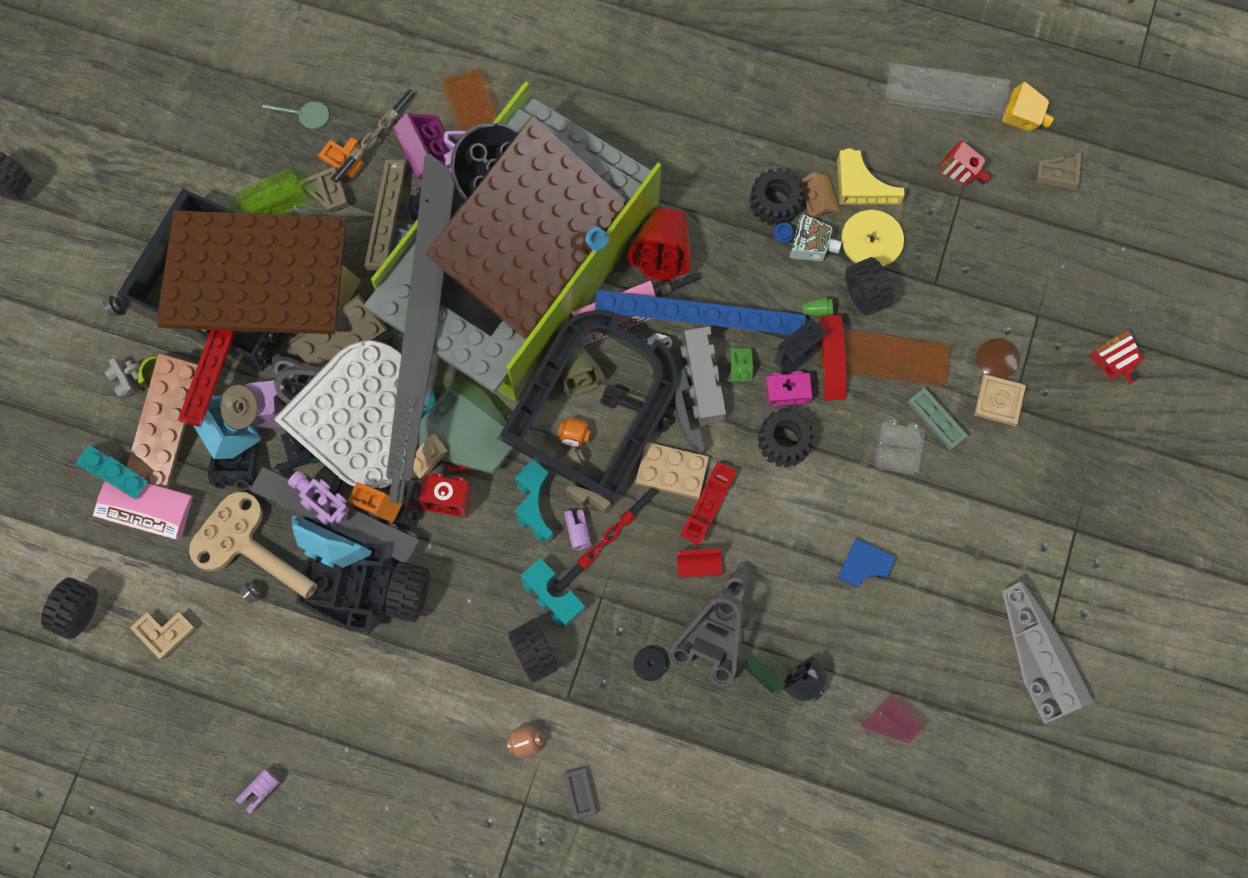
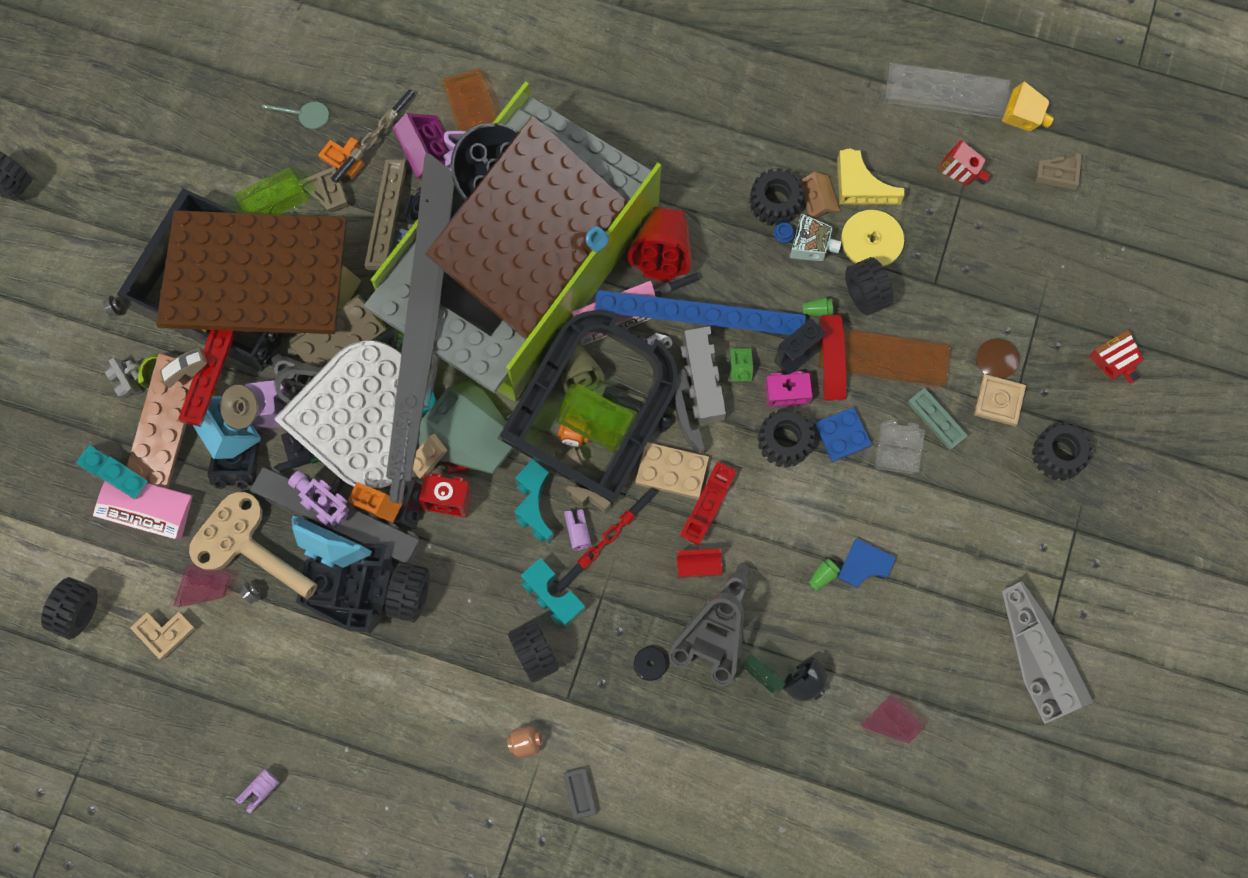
(187, 363): none -> slope
(201, 586): none -> clear pink wing
(593, 417): none -> clear neon green slope
(824, 574): none -> bright green cone
(842, 435): none -> blue plate
(1073, 439): none -> black tyre

